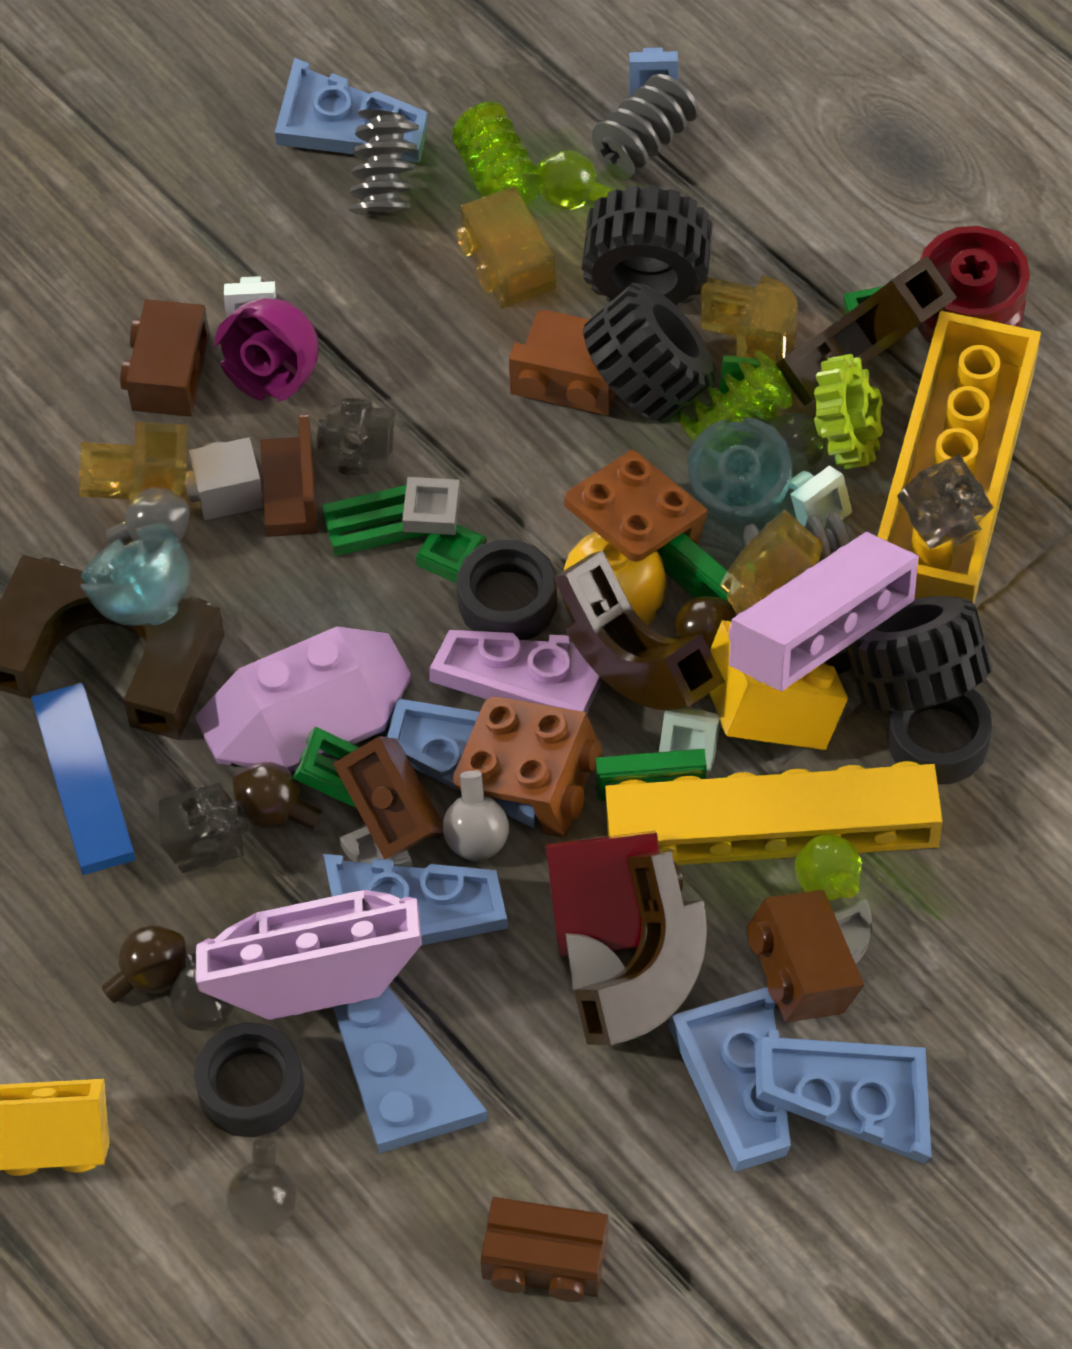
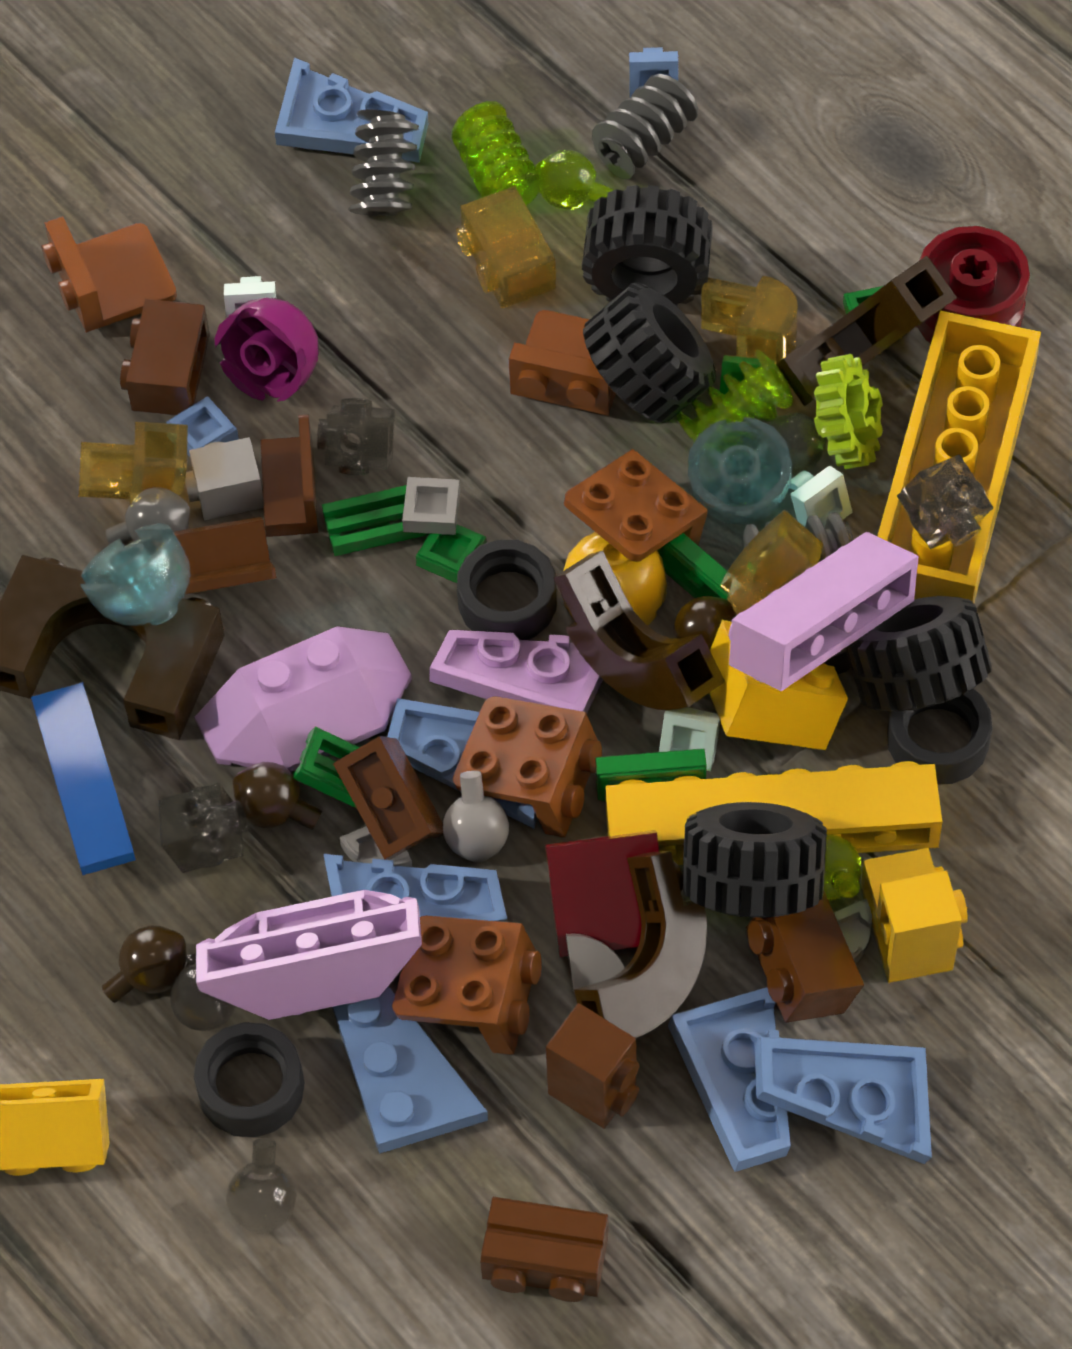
(108, 274): none -> dark orange bracket
(205, 424): none -> medium blue tile
(227, 554): none -> reddish brown panel
(471, 977): none -> dark orange bracket
(592, 1066): none -> reddish brown brick
(754, 859): none -> black tyre
(913, 914): none -> yellow brick

